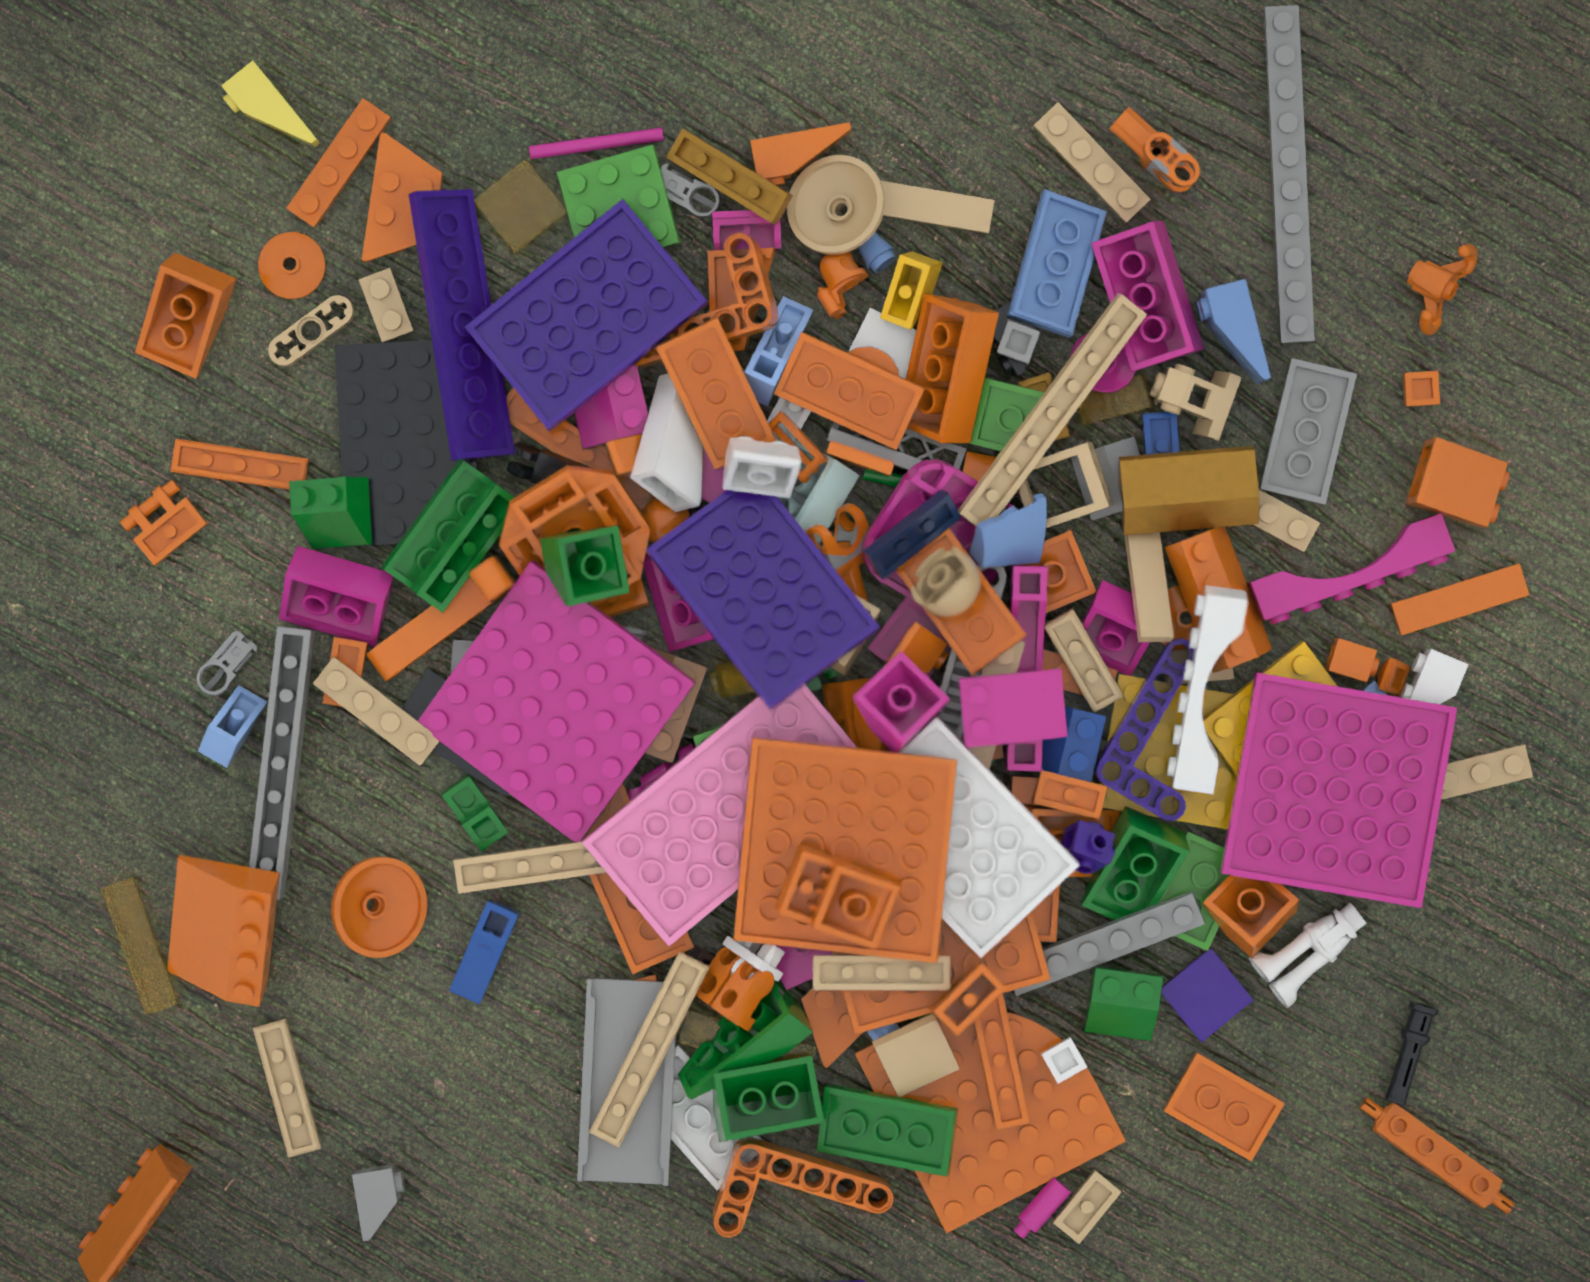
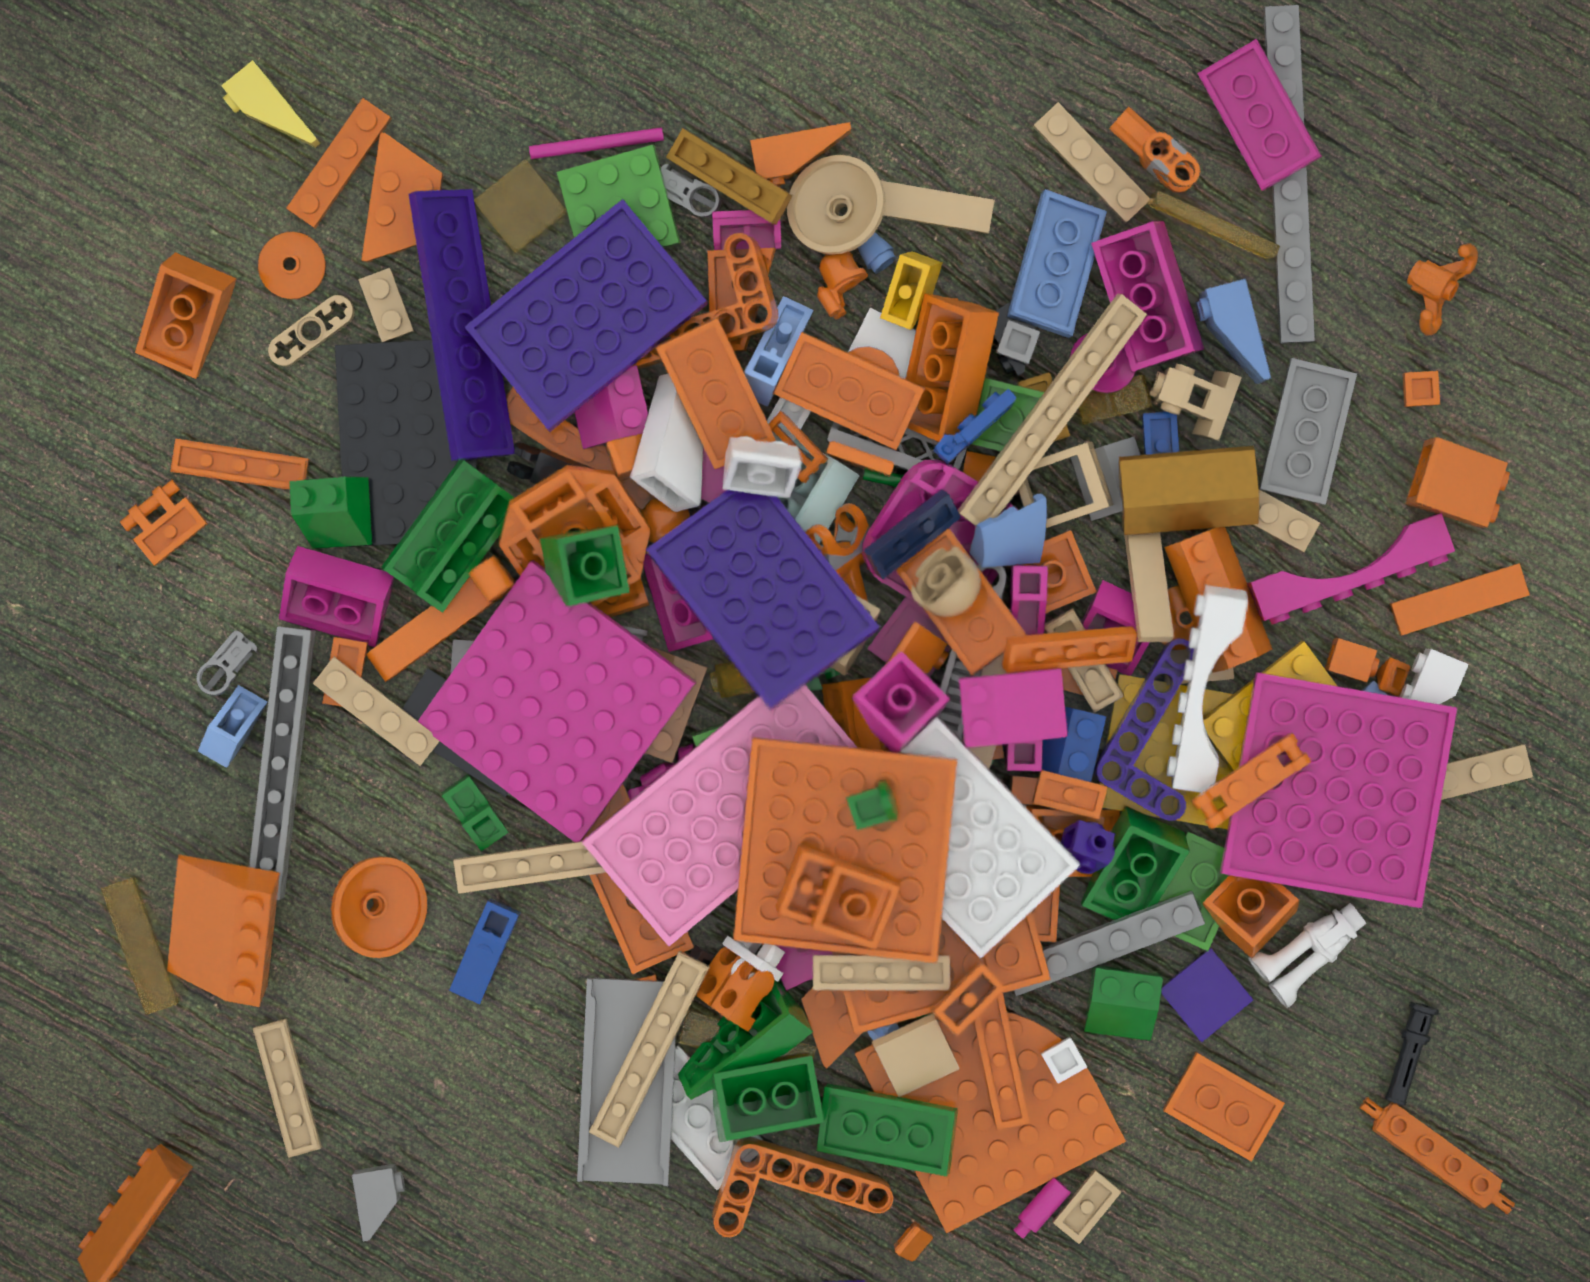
(873, 806): none -> green tile
(912, 1242): none -> orange slope
(974, 427): none -> blue hinge
(1069, 649): none -> orange plate
(1213, 225): none -> clear yellow tile
(1251, 780): none -> orange plate
(1259, 115): none -> dark pink tile

